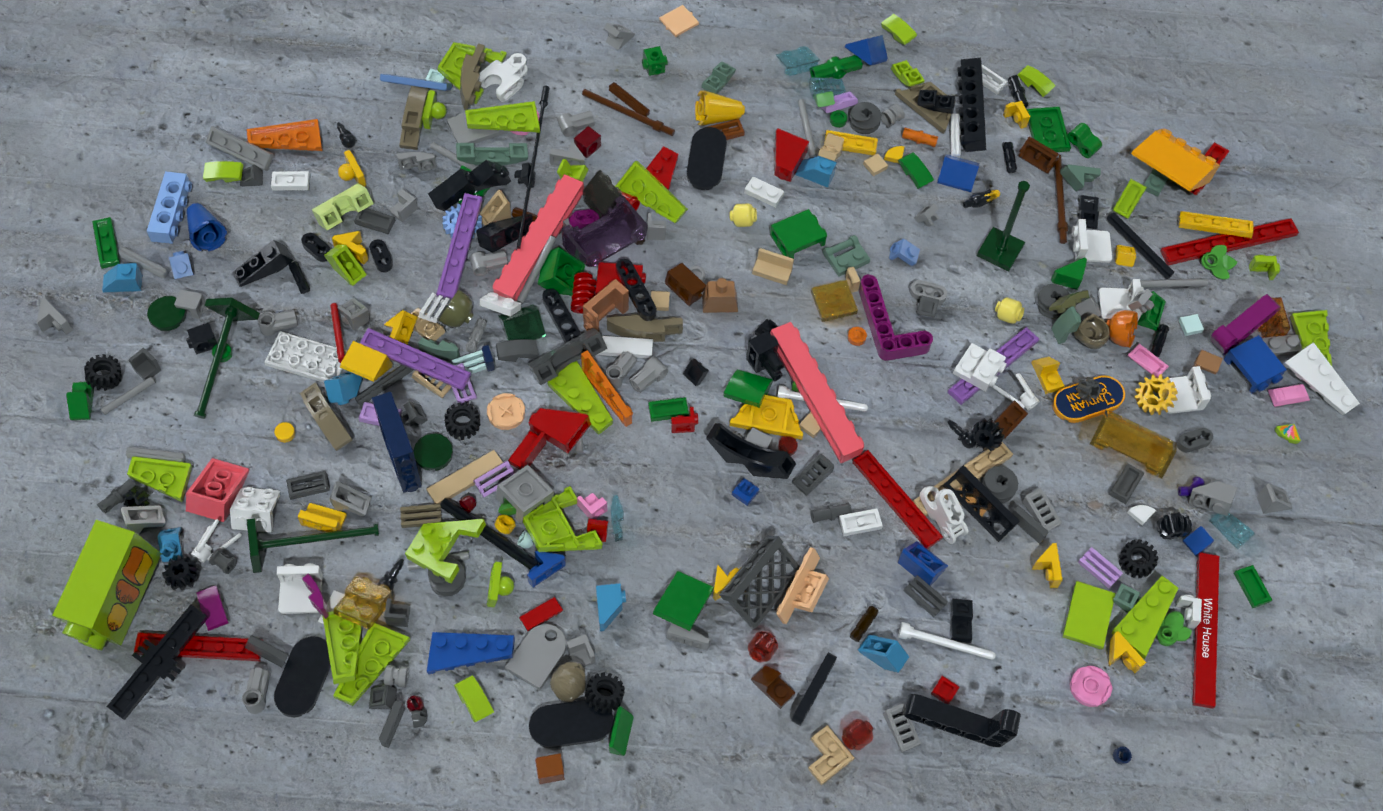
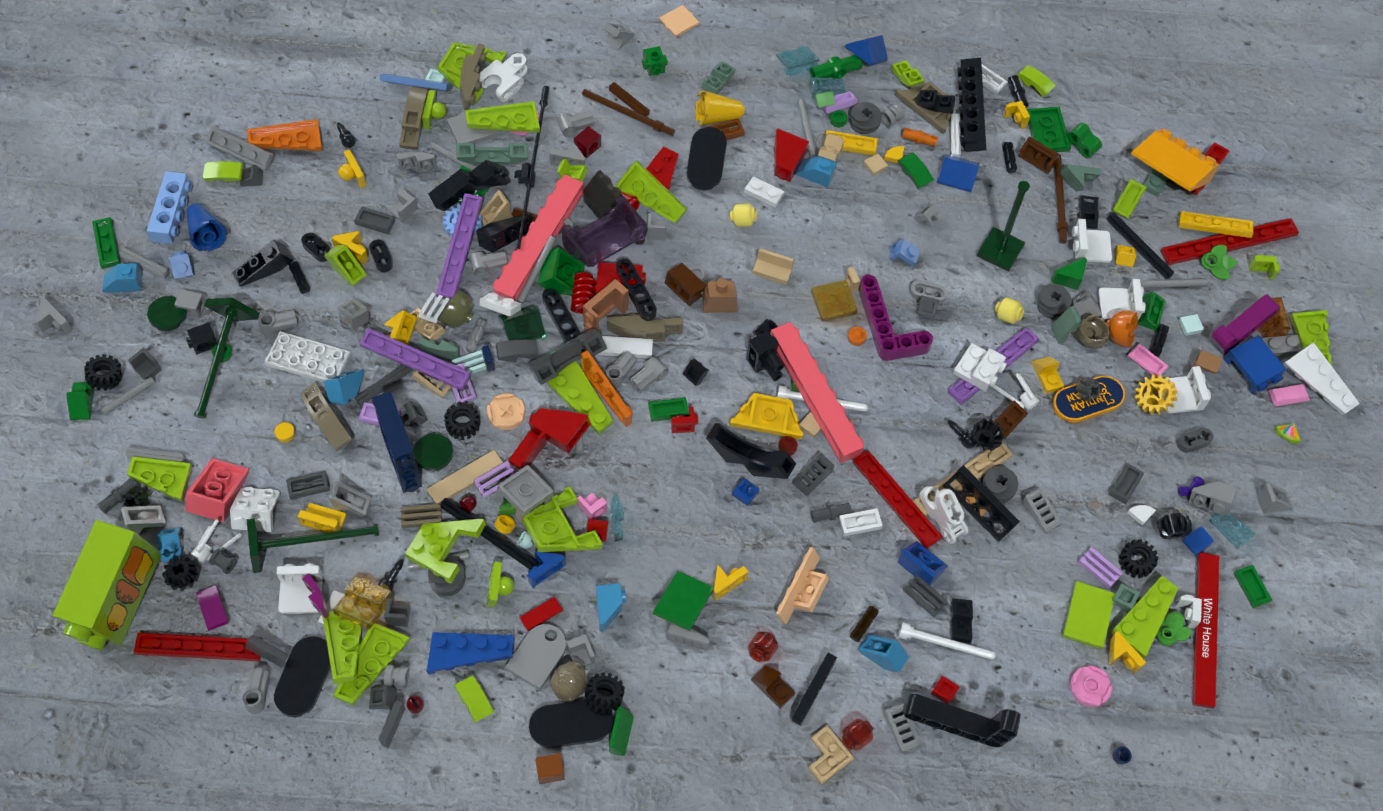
(157, 662): black hinge -> none
(290, 180): white plate -> none
(337, 332): red bar -> none
(353, 199): yellowish green arch -> none
(365, 362): yellow slope -> none
(418, 718): dark grey hinge -> none
(583, 218): magenta beam -> none
(661, 300): tan tile -> none
(747, 388): green slope -> none
(748, 573): dark grey fence -> none
(759, 438): light grey panel -> none
(797, 233): green panel -> none
(854, 258): sand green plate -> none
(899, 28): lime slope -> none
(981, 199): black piece -> none
(1030, 525): dark grey tile -> none
(1050, 561): yellow slope -> none
(1068, 301): olive slope -> none
(1135, 442): clear yellow windscreen -> none
(1142, 301): light grey tile -> none

